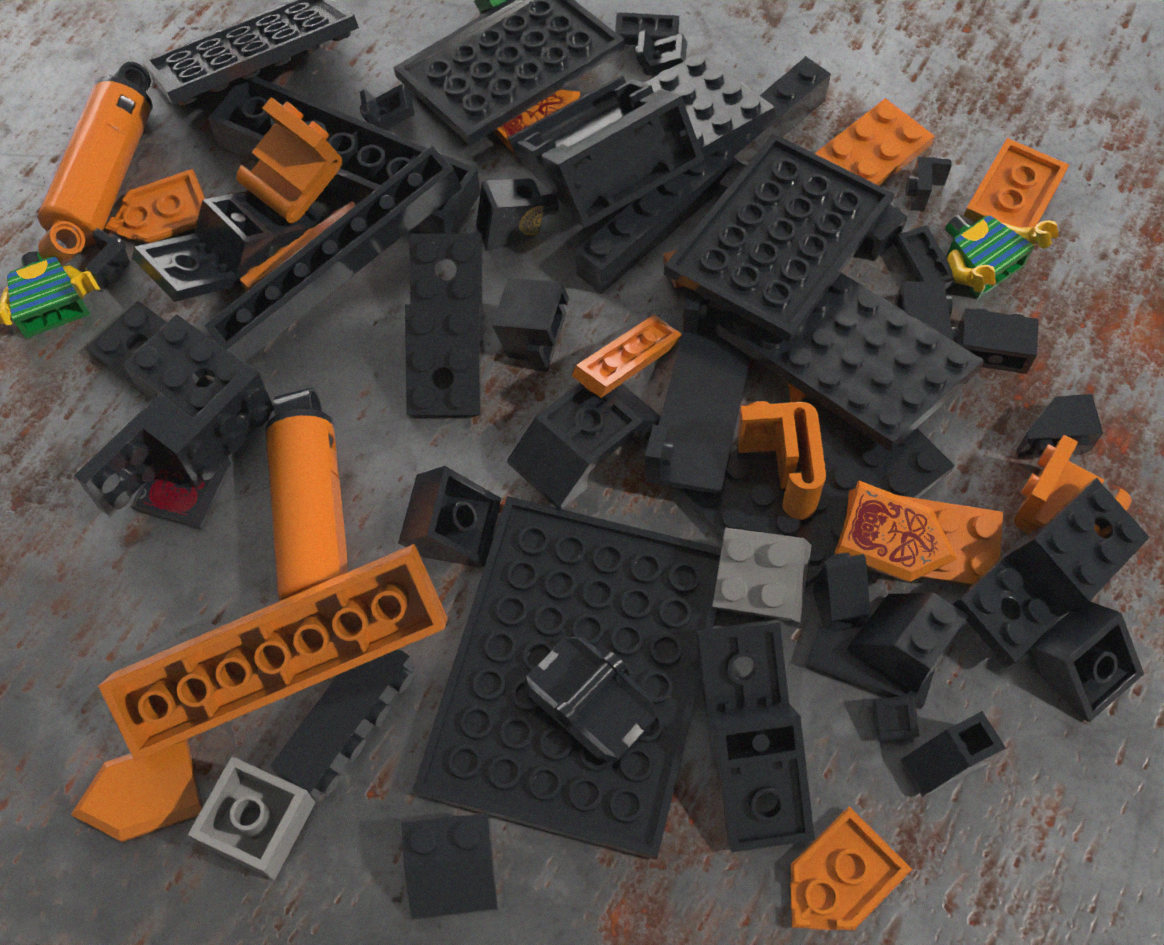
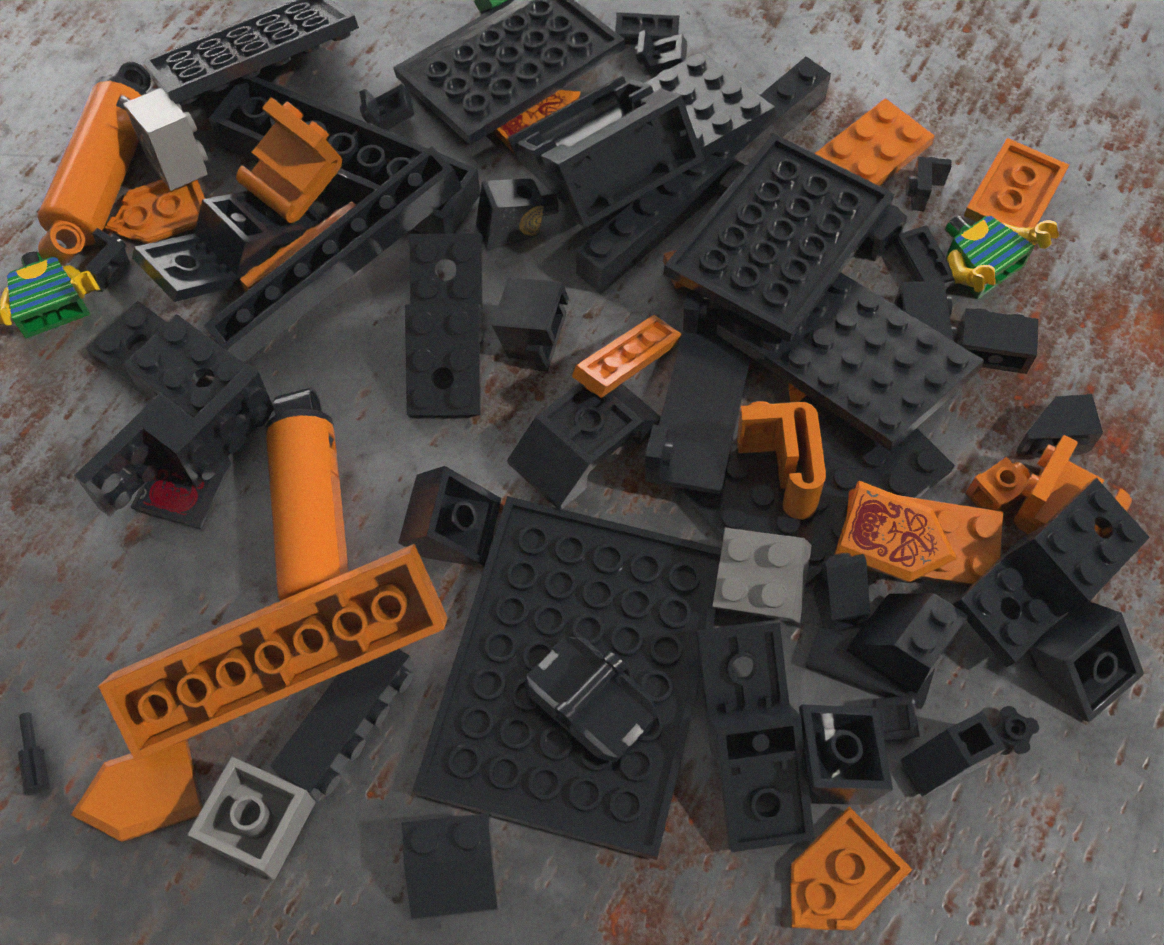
(32, 760): none -> black axle
(167, 138): none -> light grey brick
(845, 753): none -> black slope
(999, 486): none -> orange brick
(1026, 728): none -> black plate

